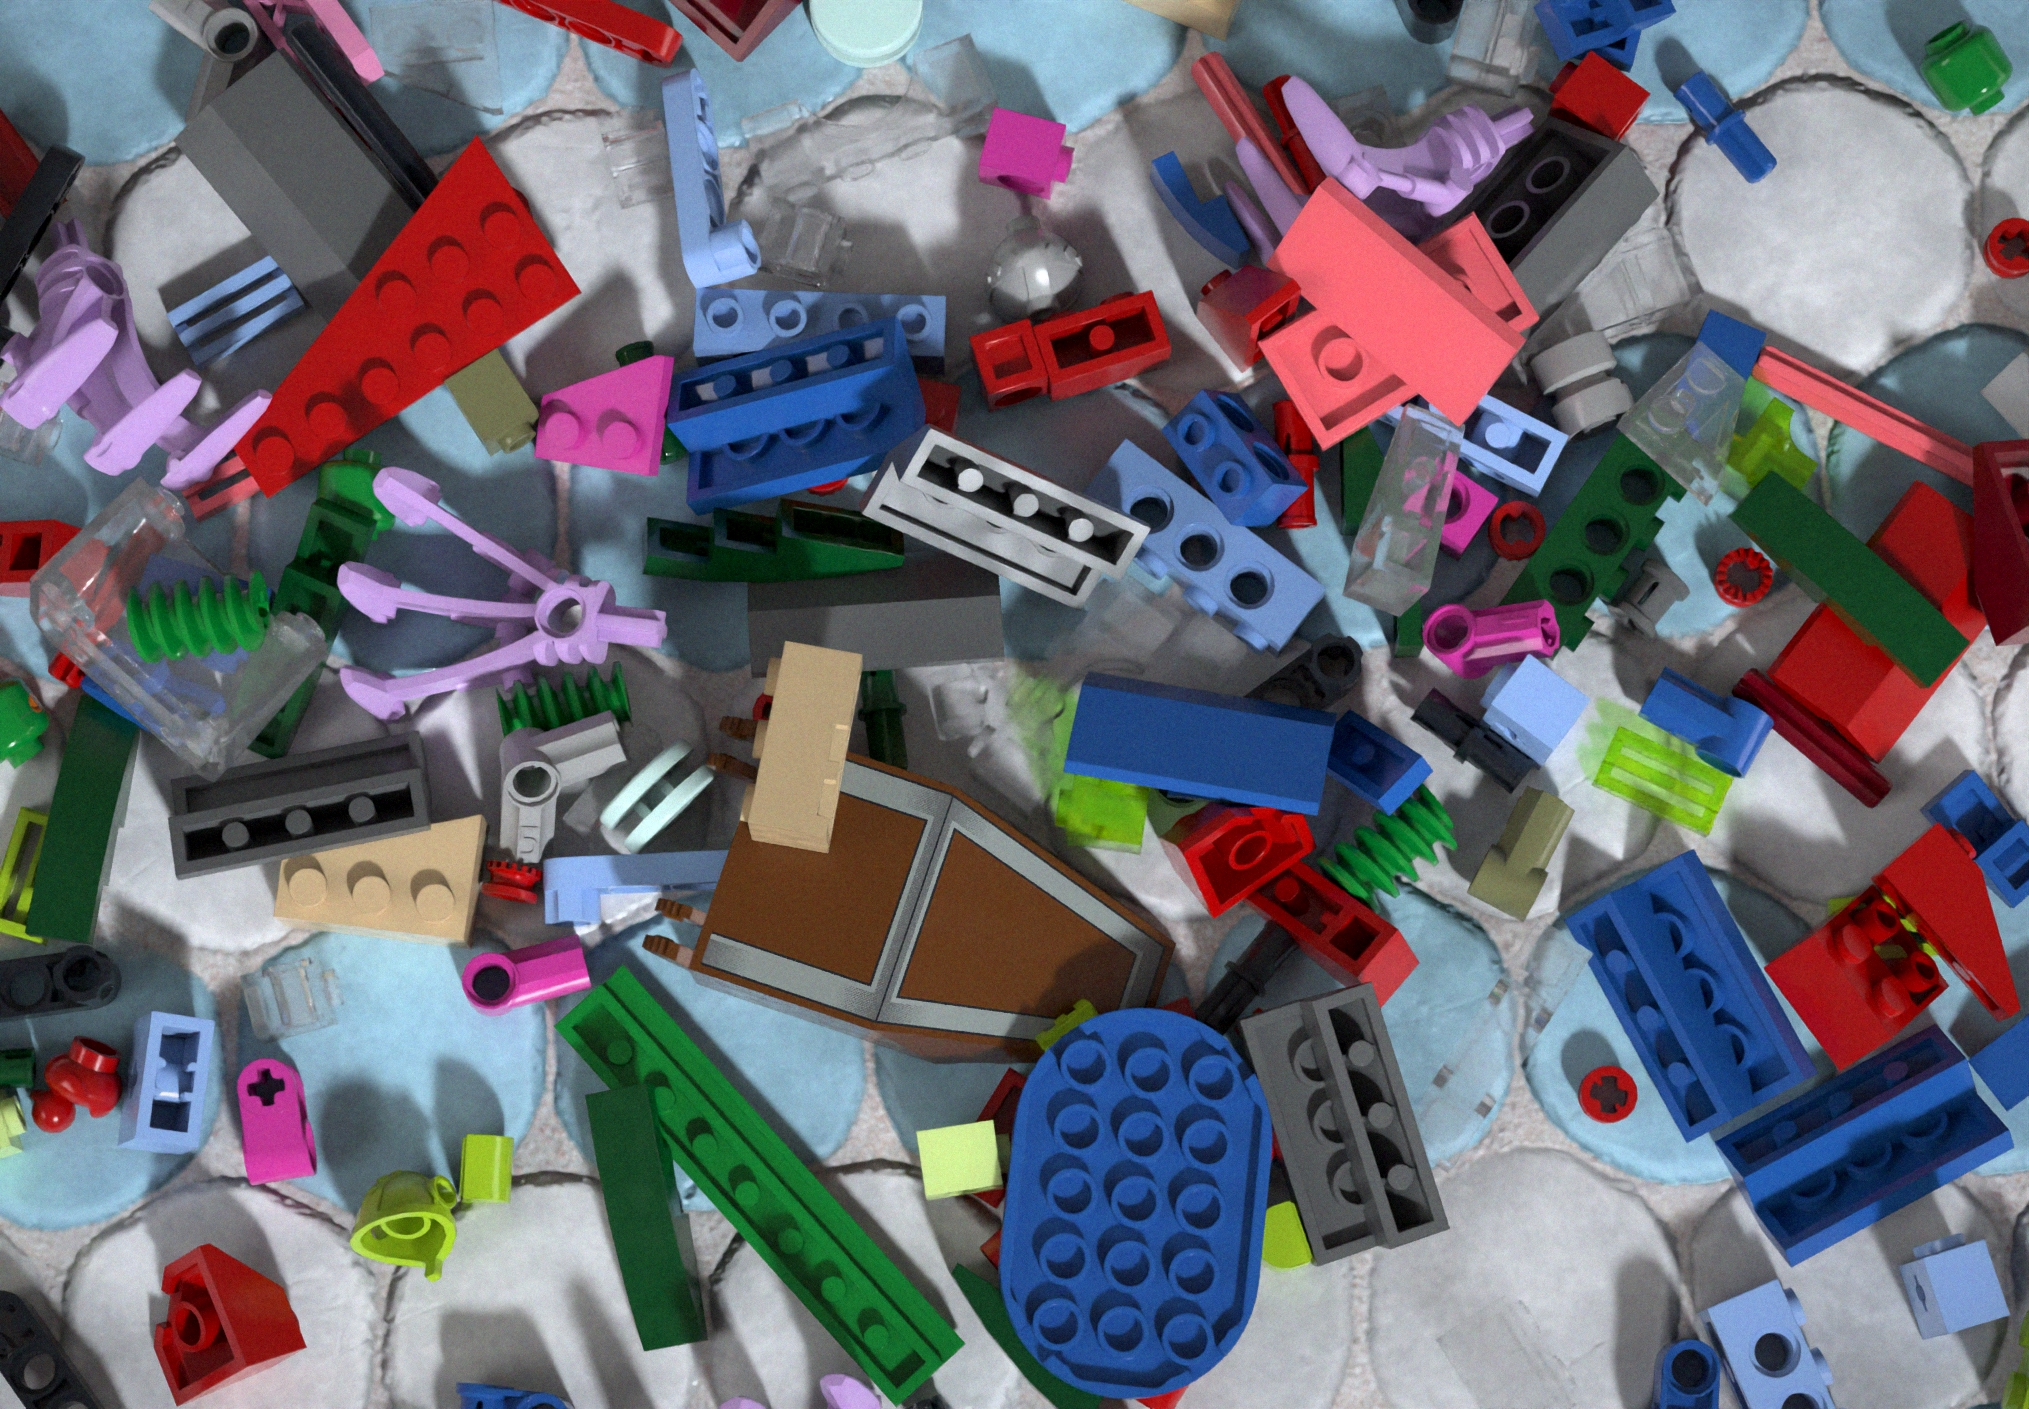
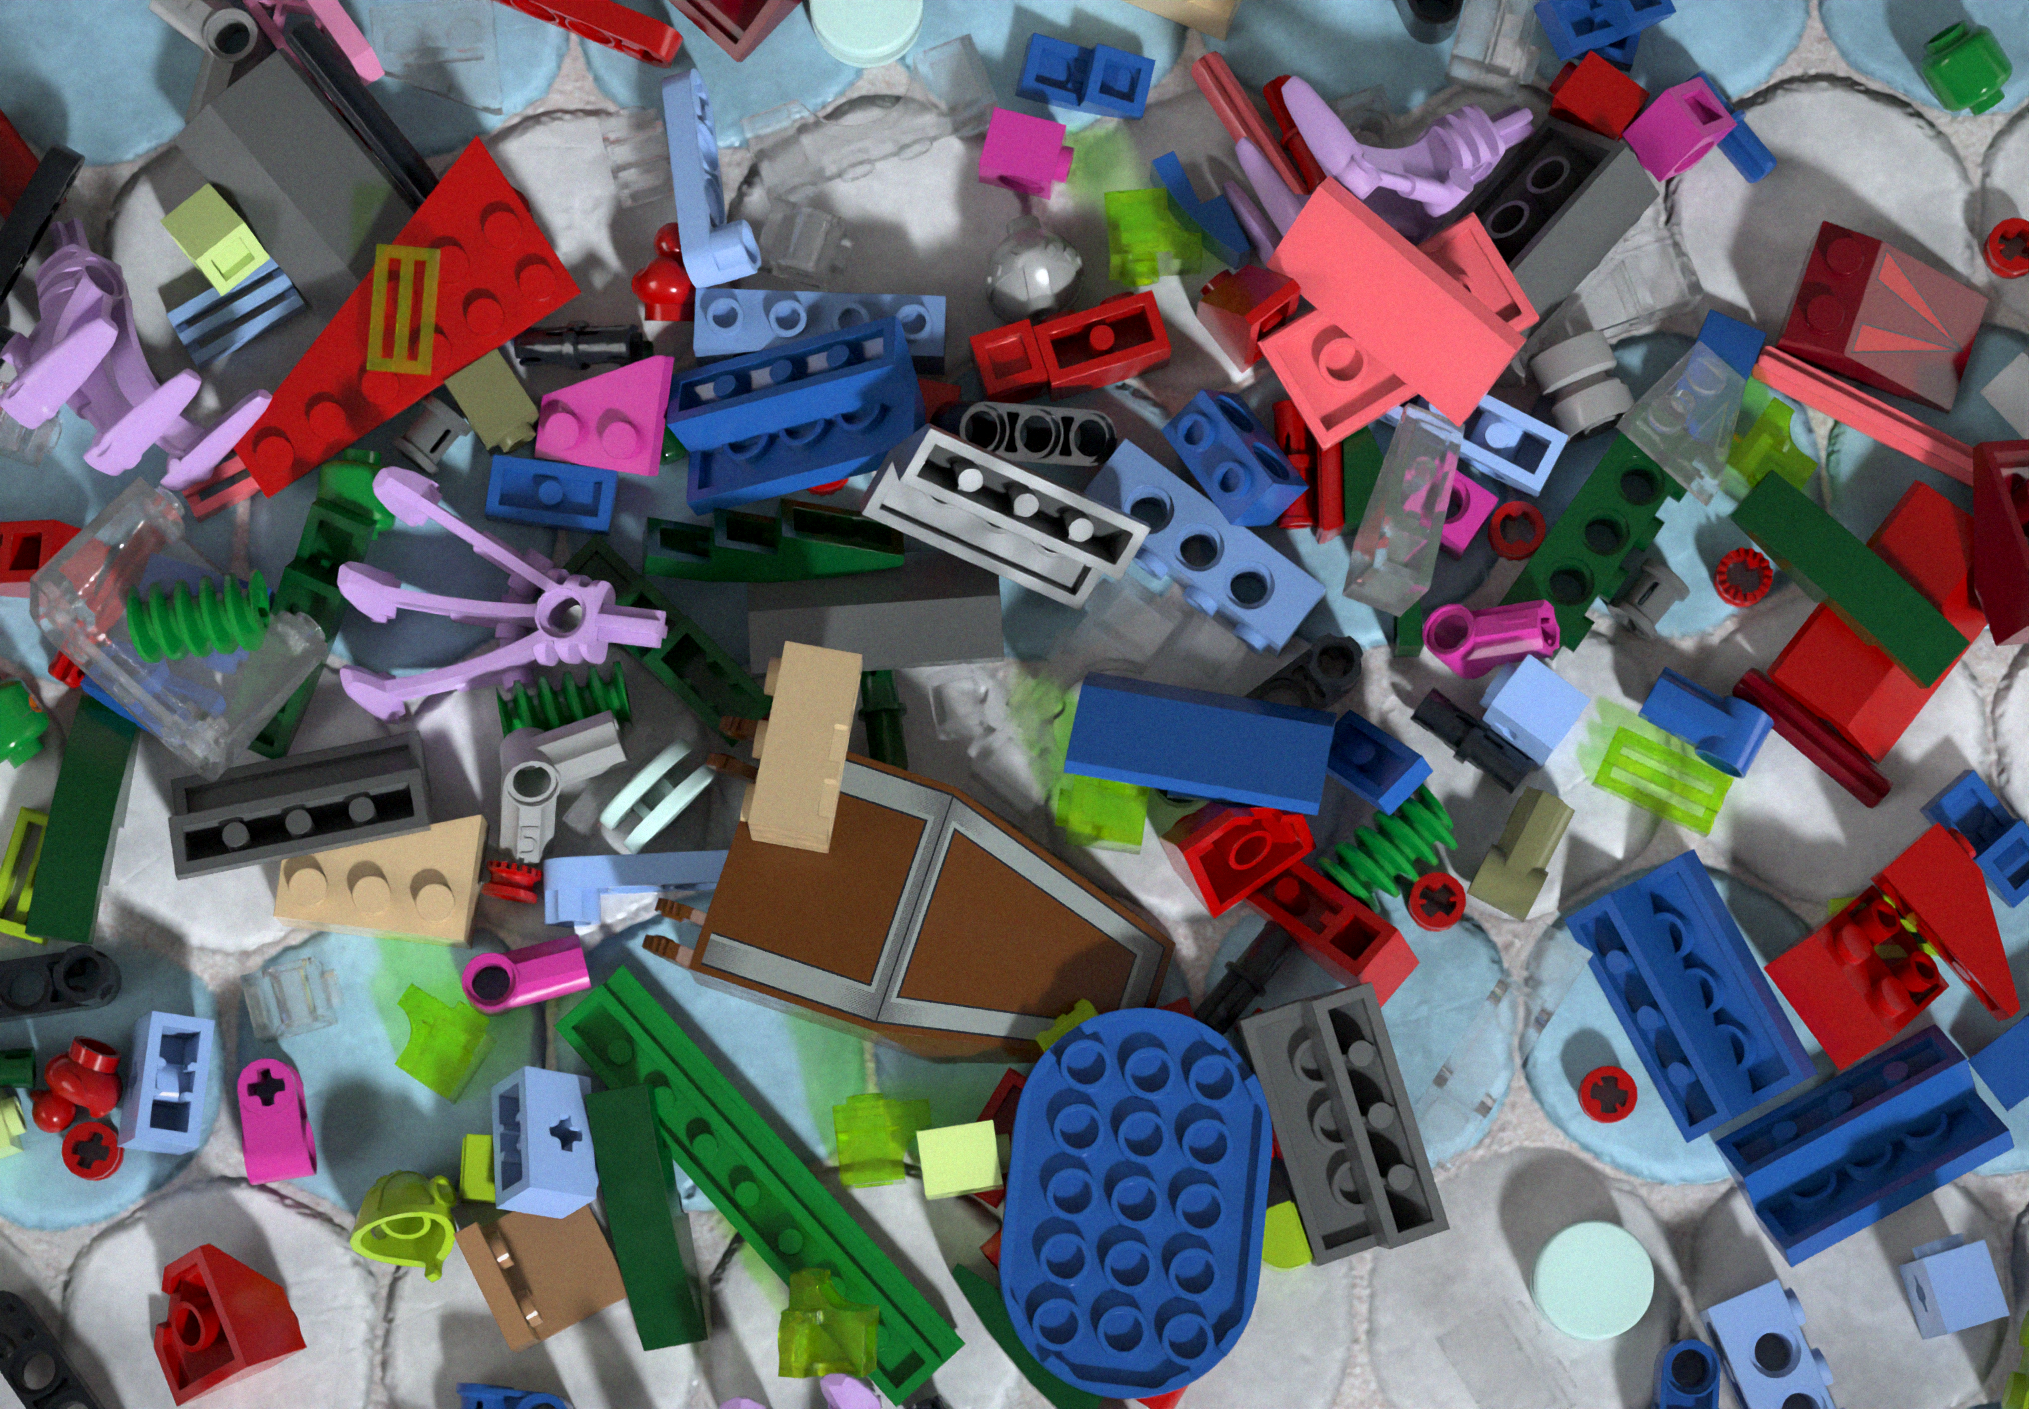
(86, 1133): none -> red bush
(215, 239): none -> yellowish green brick
(400, 363): none -> clear neon green tile
(431, 435): none -> dark grey bush
(443, 1043): none -> clear neon green brick
(542, 1272): none -> medium nougat bracket
(543, 1143): none -> light blue brick
(551, 495): none -> blue plate
(579, 345): none -> black pin
(665, 282): none -> red animal
(688, 659): none -> dark green slope
(824, 1330): none -> clear neon green brick
(875, 1137): none -> clear neon green brick
(1048, 431): none -> black beam
(1085, 79): none -> blue slope
(1145, 239): none -> clear neon green brick
(1328, 492): none -> red tile
(1439, 921): none -> red bush
(1592, 1280): none -> light aqua head
(1679, 129): none -> dark pink brick
(1881, 318): none -> dark red slope

